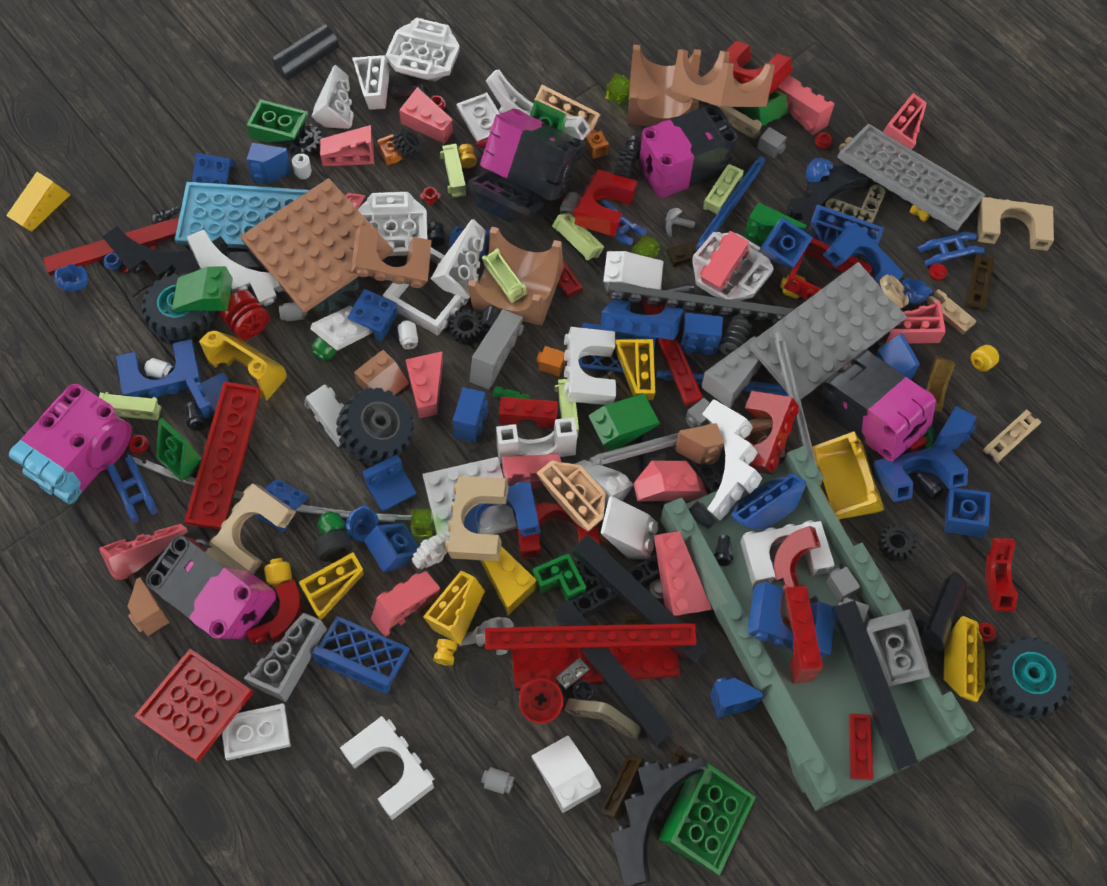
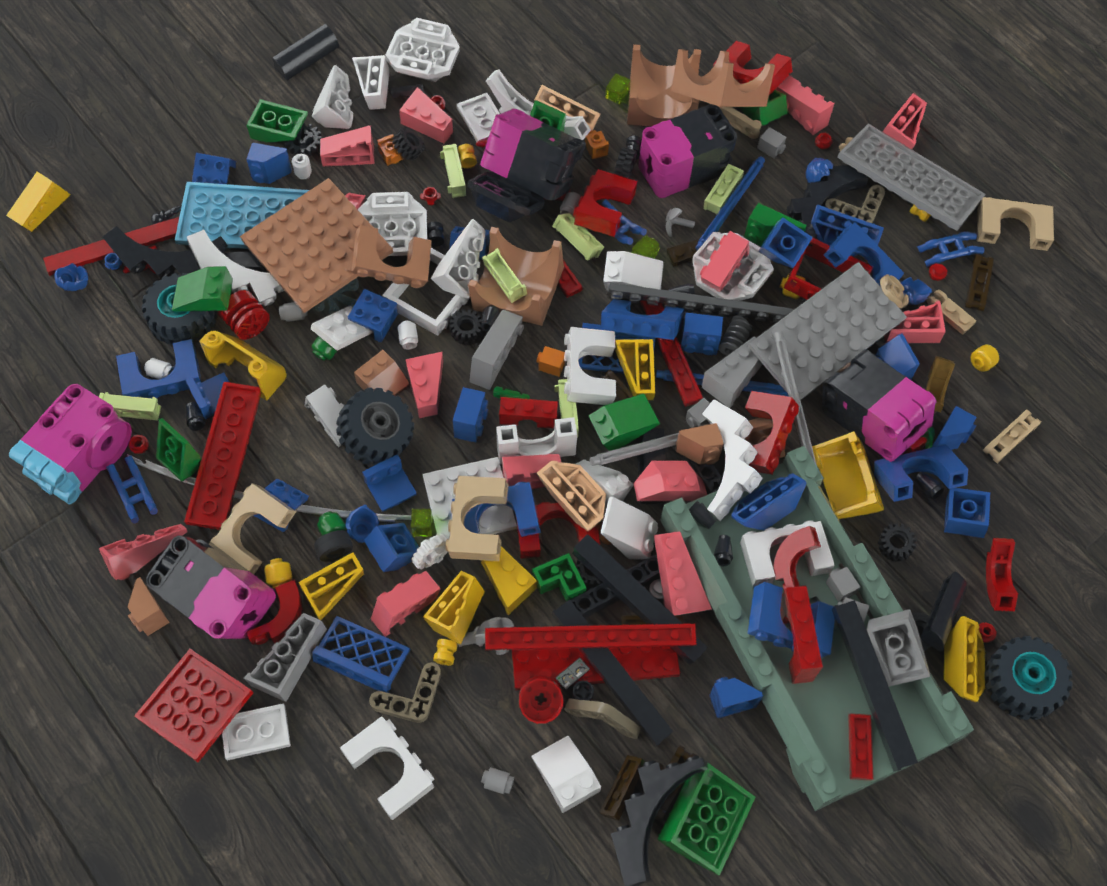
(410, 704): none -> dark tan beam

